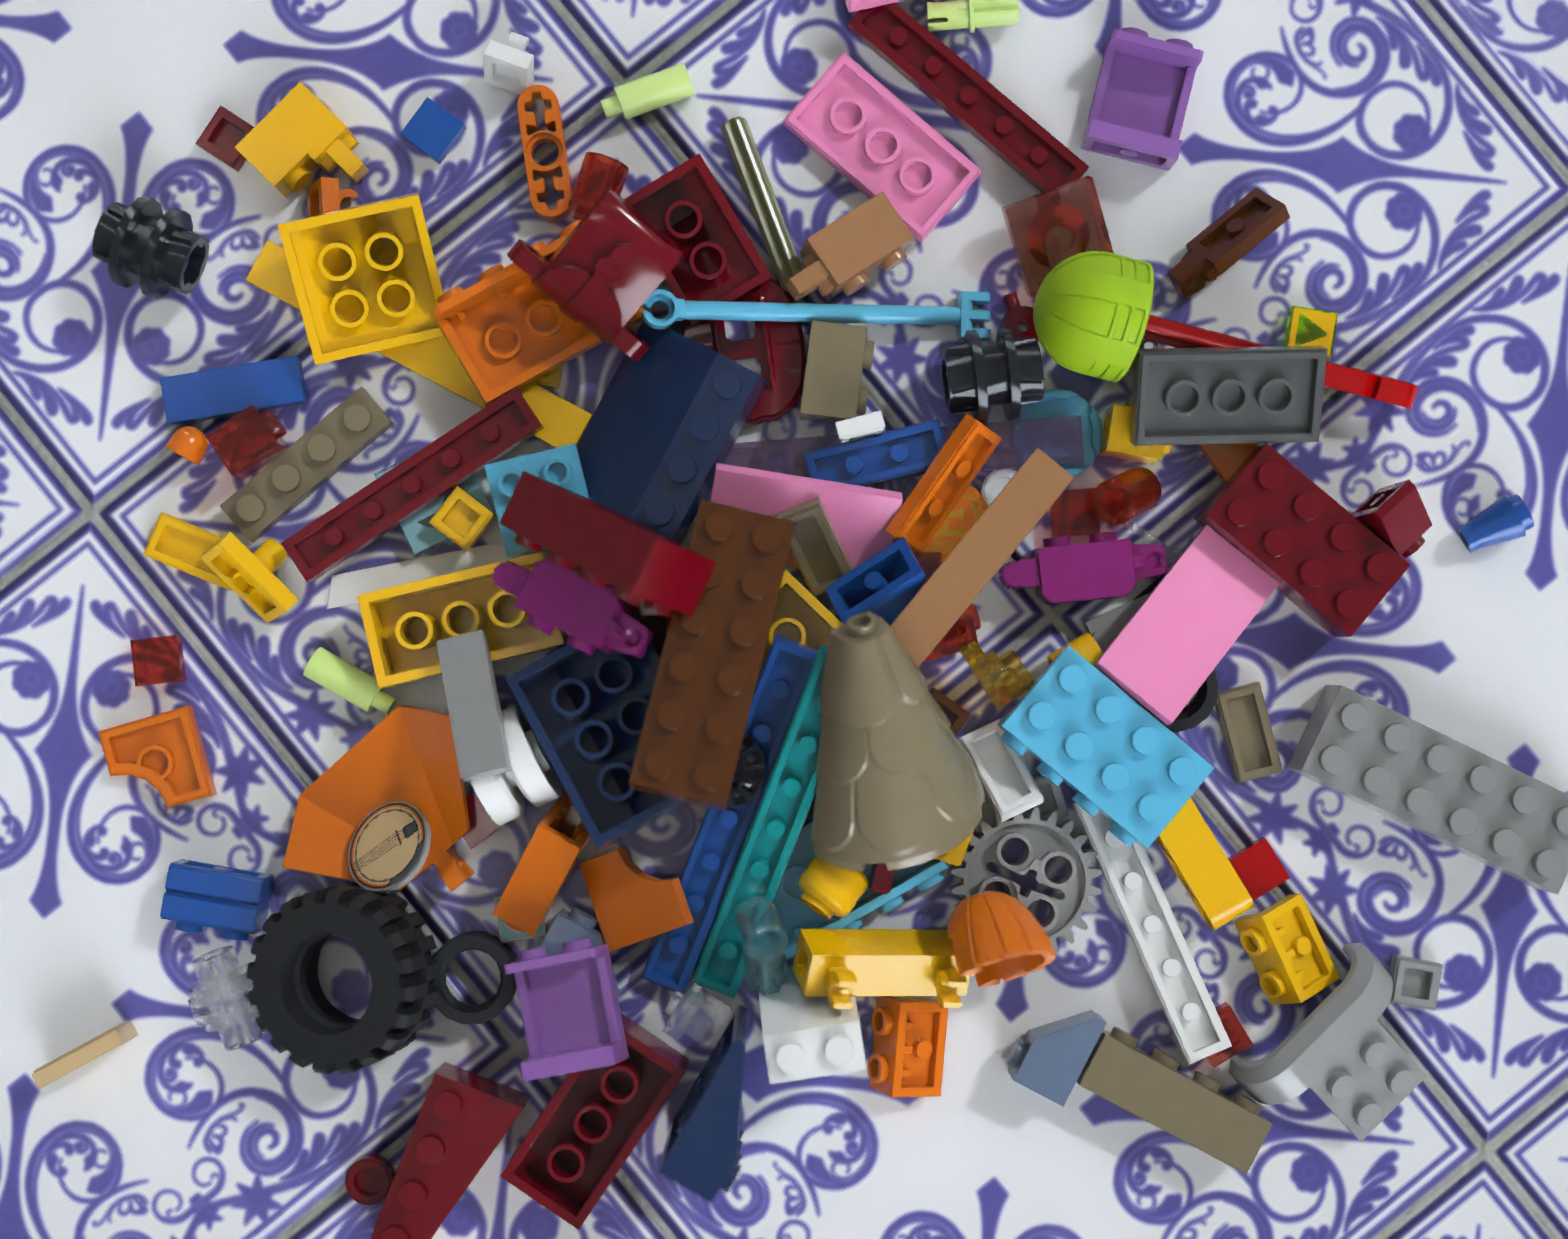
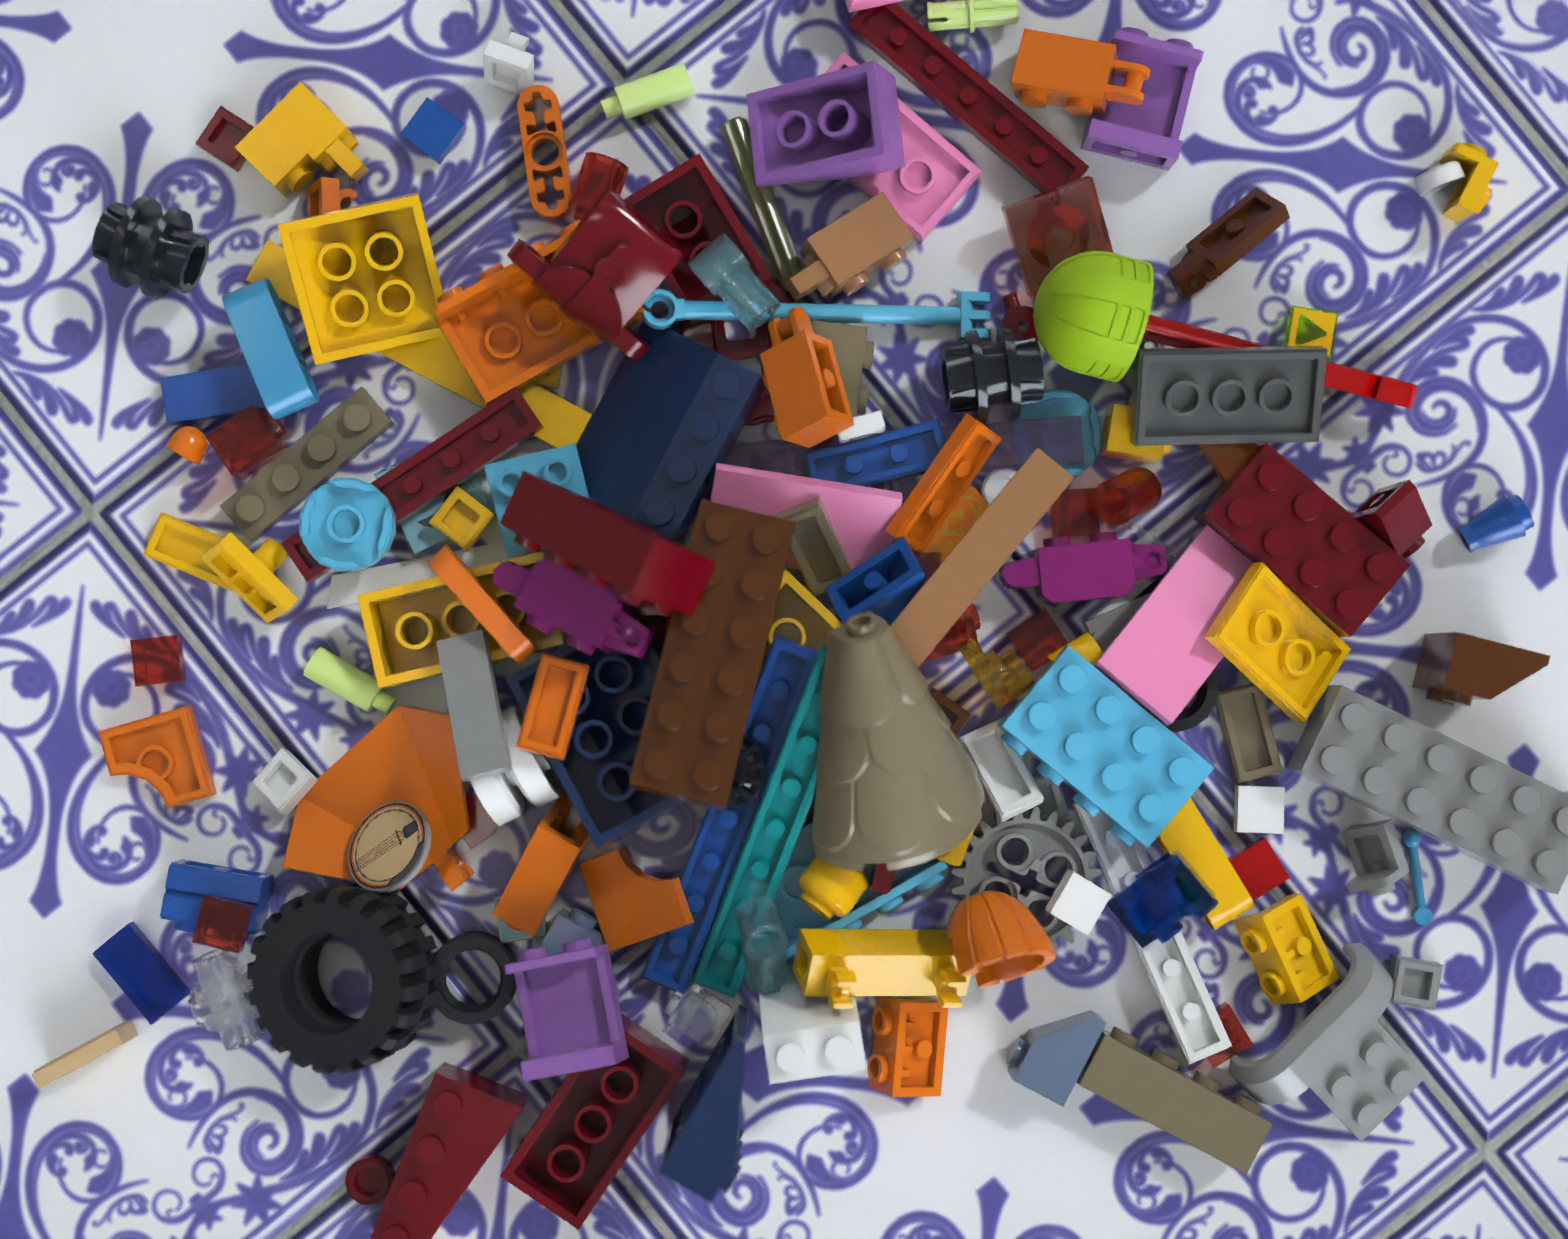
(142, 972): none -> clear blue tile
(223, 923): none -> clear red tile
(270, 348): none -> dark azure beam
(284, 781): none -> white tile
(347, 524): none -> medium azure tile
(482, 604): none -> orange beam
(553, 707): none -> orange tile
(728, 274): none -> clear light blue piece
(804, 382): none -> orange brick
(826, 127): none -> medium lavender slope
(1036, 639): none -> clear red tile
(1073, 74): none -> orange brick
(1078, 902): none -> white tile
(1162, 897): none -> clear blue cylinder
(1259, 809): none -> white tile
(1278, 642): none -> yellow tile
(1375, 857): none -> light grey bracket
(1420, 913): none -> dark azure hinge
(1439, 178): none -> white tile
(1467, 667): none -> reddish brown slope
(1471, 192): none -> yellow bracket

